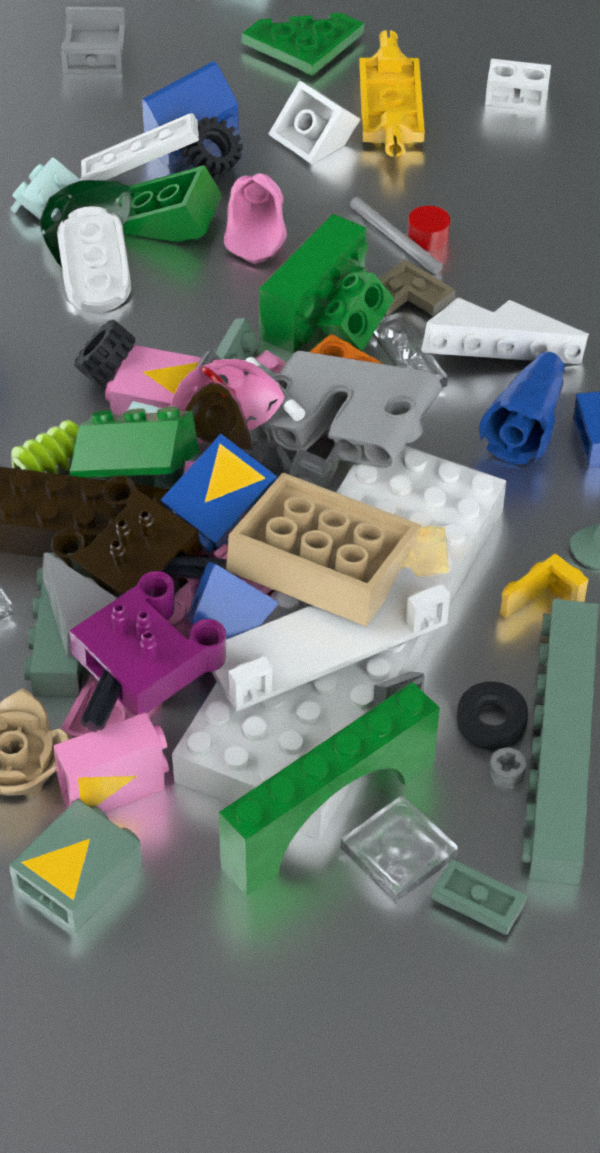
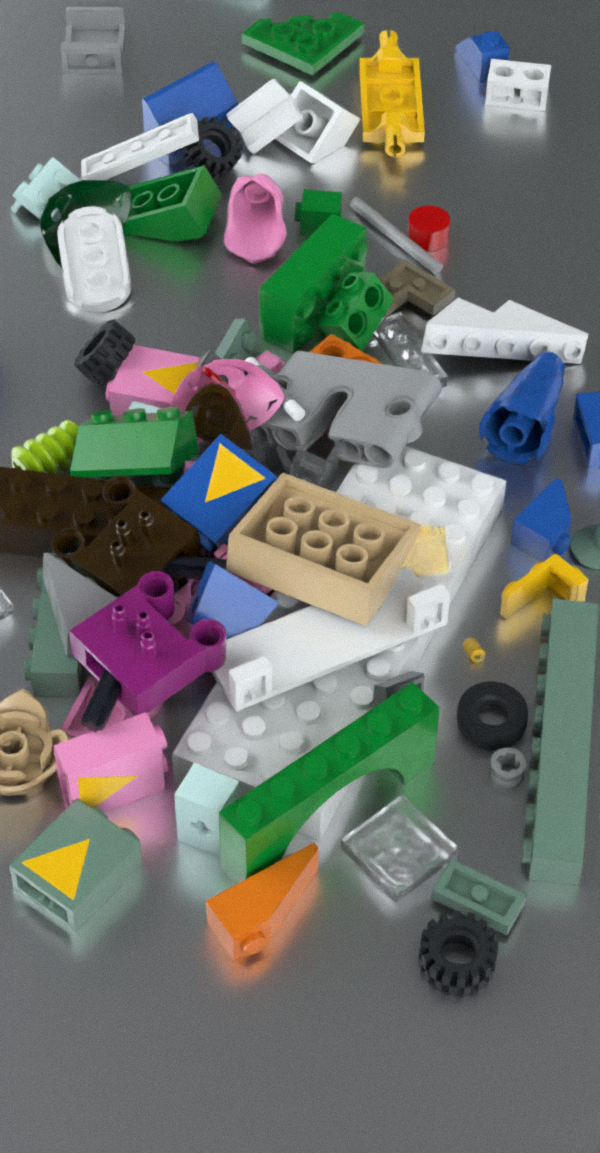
(198, 807): none -> light aqua brick
(255, 908): none -> orange slope
(265, 115): none -> white panel
(316, 209): none -> green brick
(454, 974): none -> black tyre
(473, 650): none -> yellow piece
(479, 51): none -> blue slope
(544, 524): none -> blue slope

